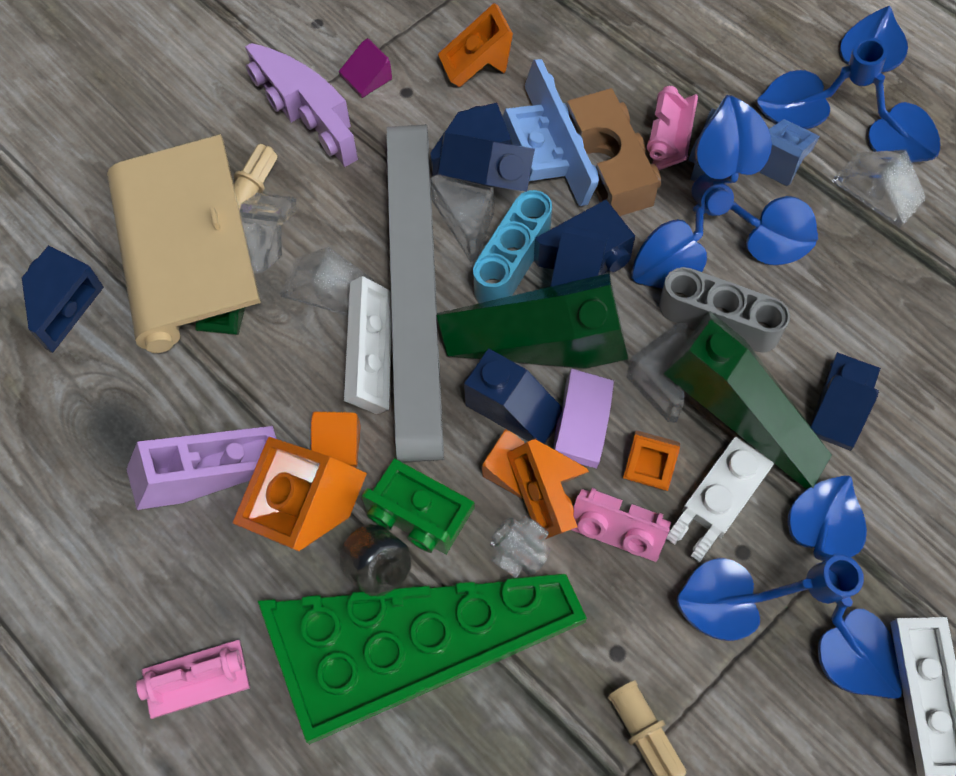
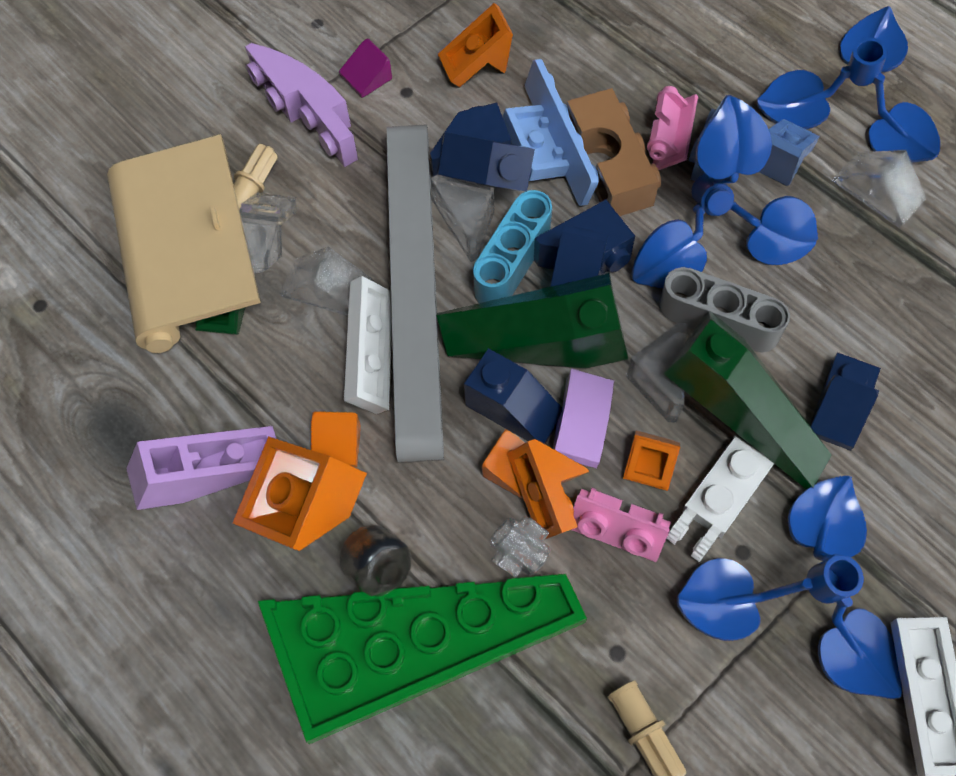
(57, 295): dark blue slope -> none
(193, 679): bright pink hinge -> none
(418, 506): green bracket -> none

